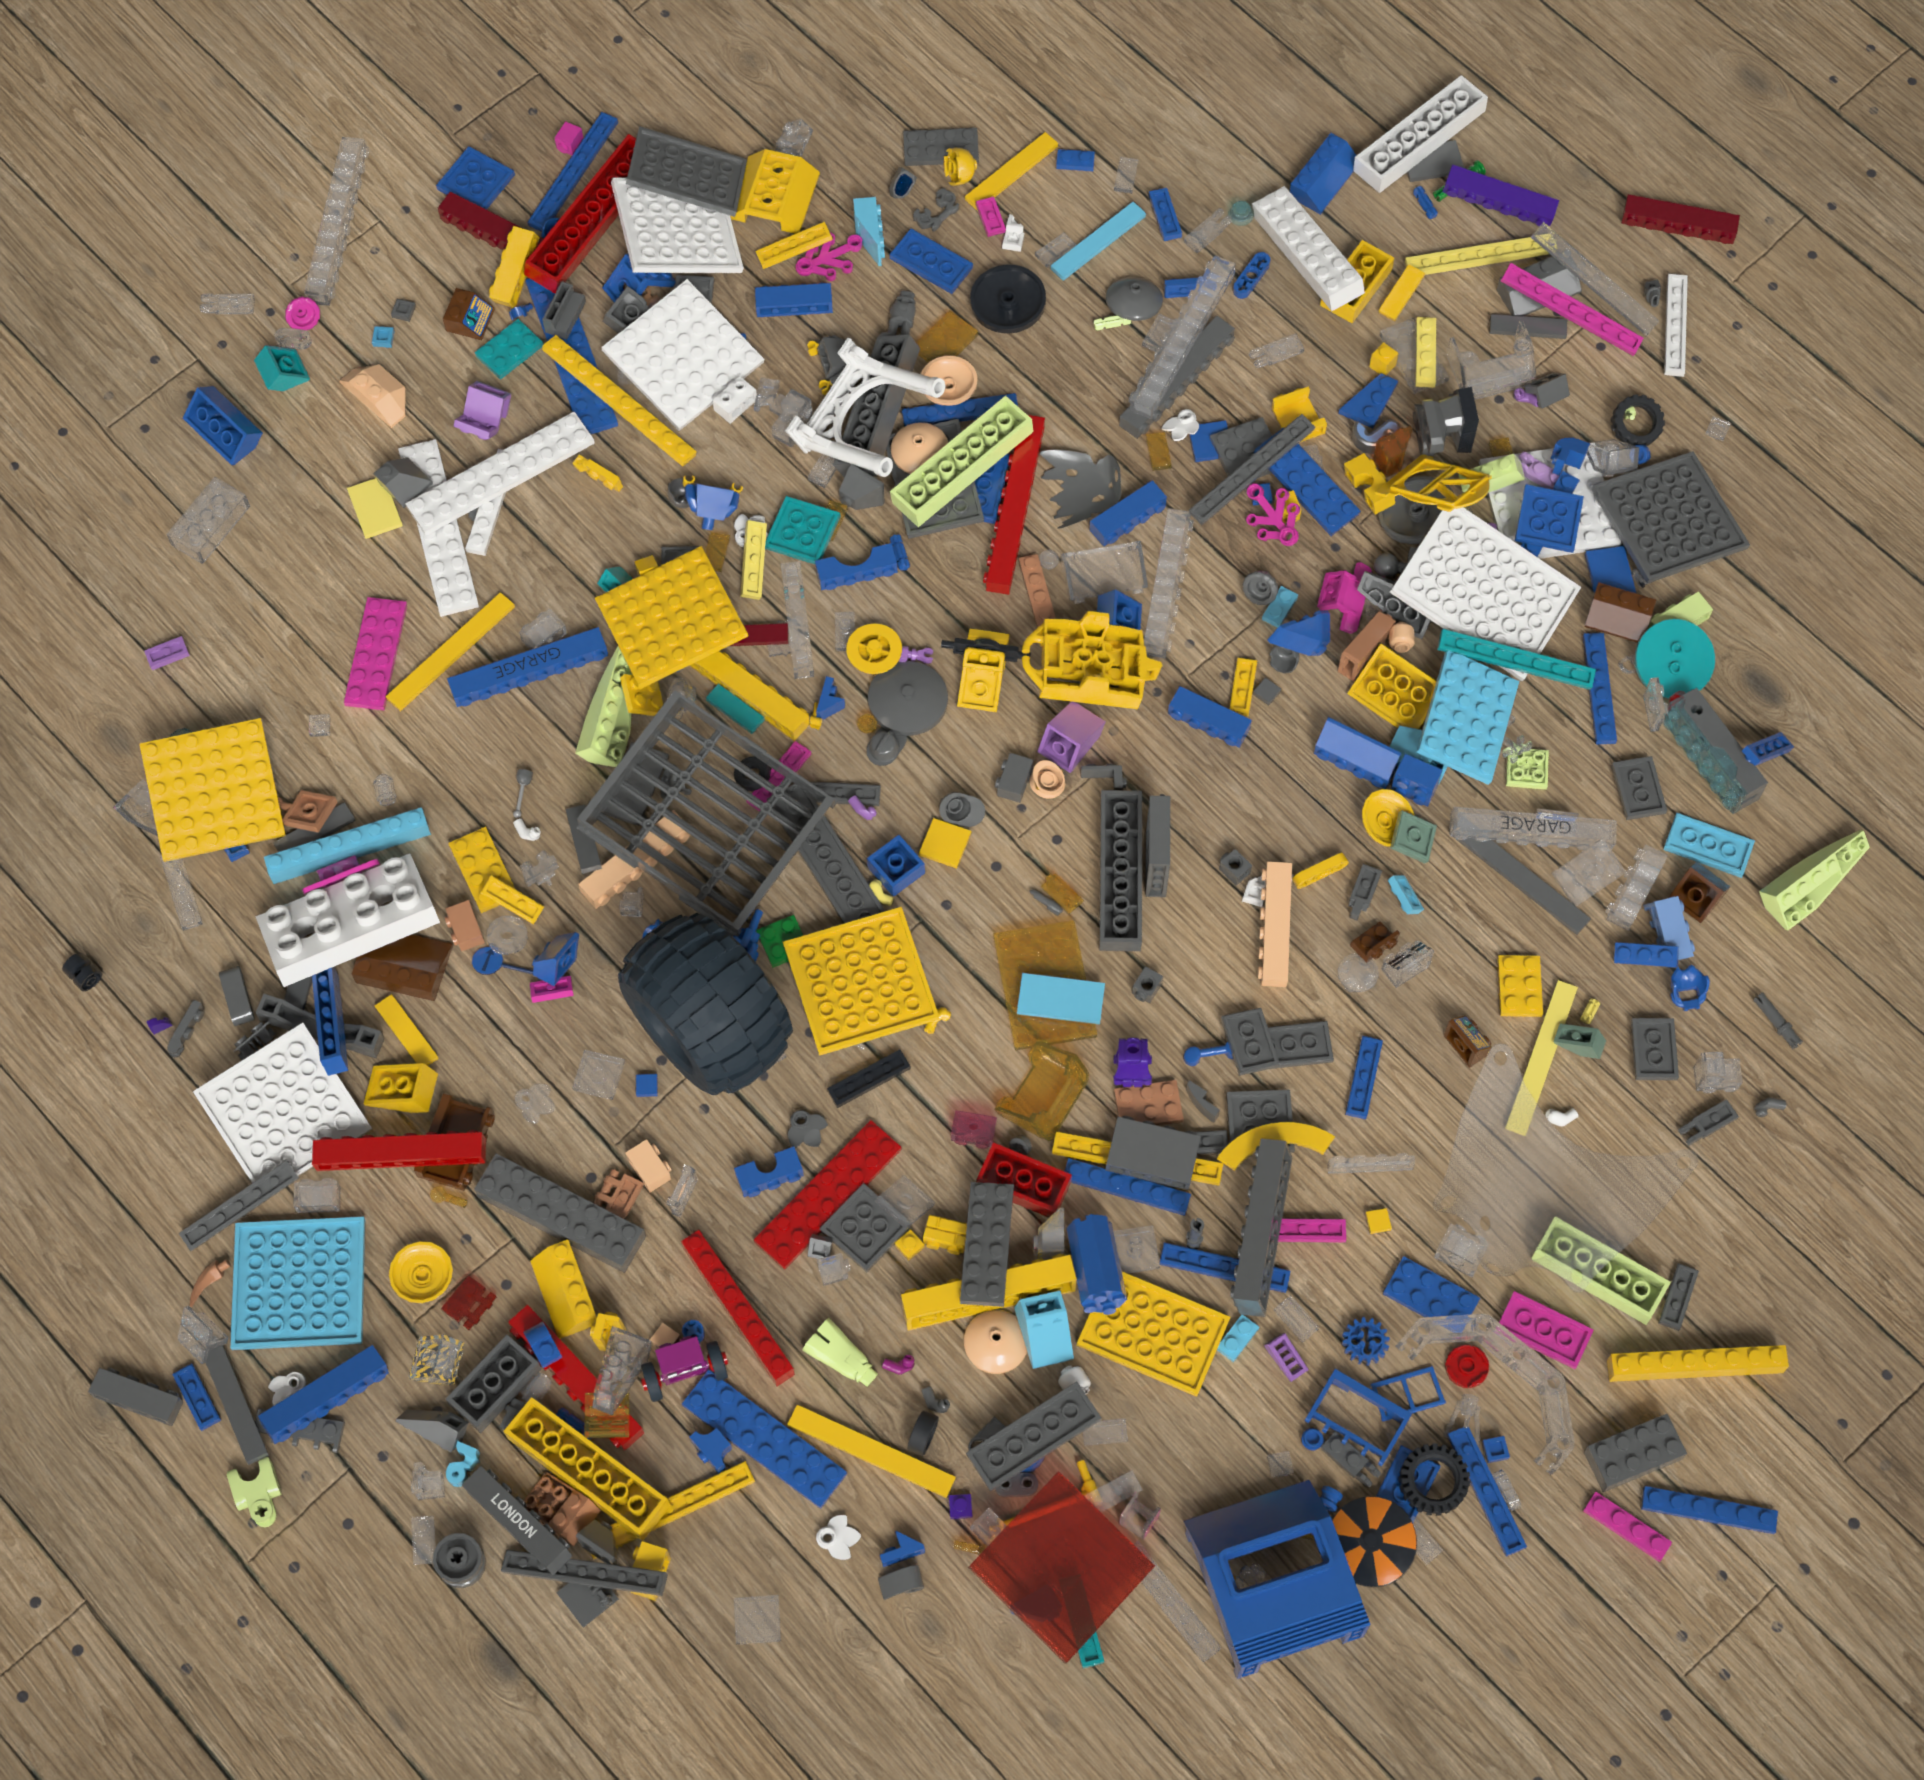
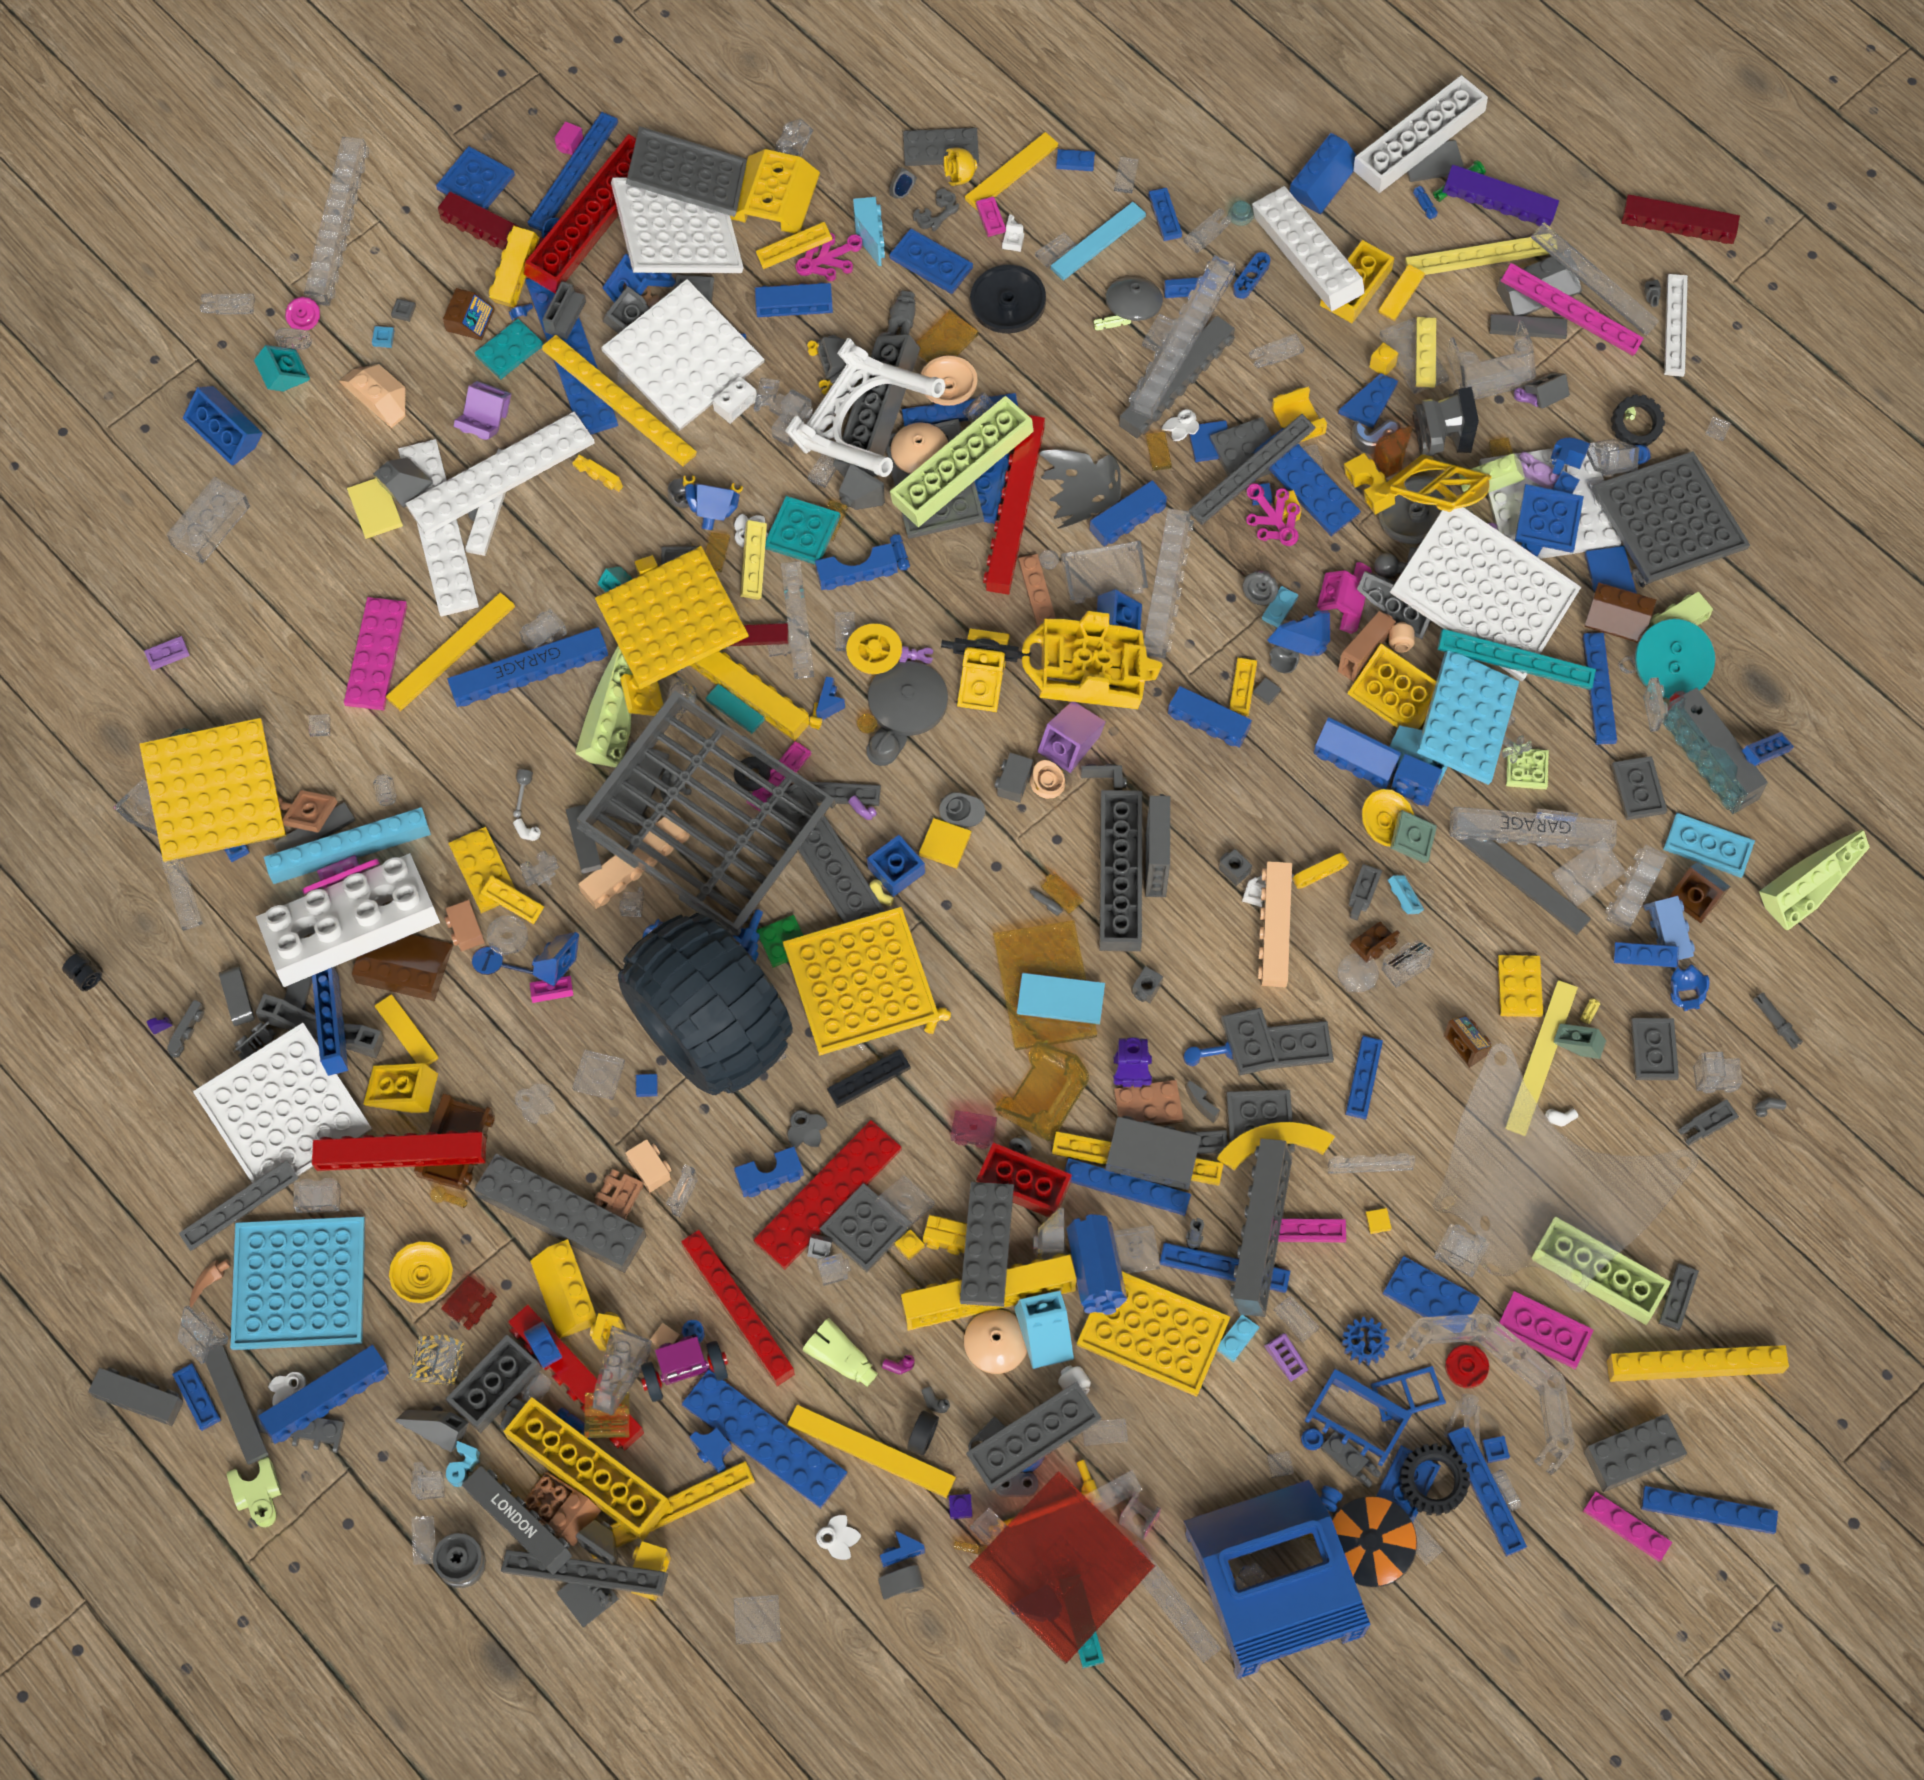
(978, 407): none -> clear brick

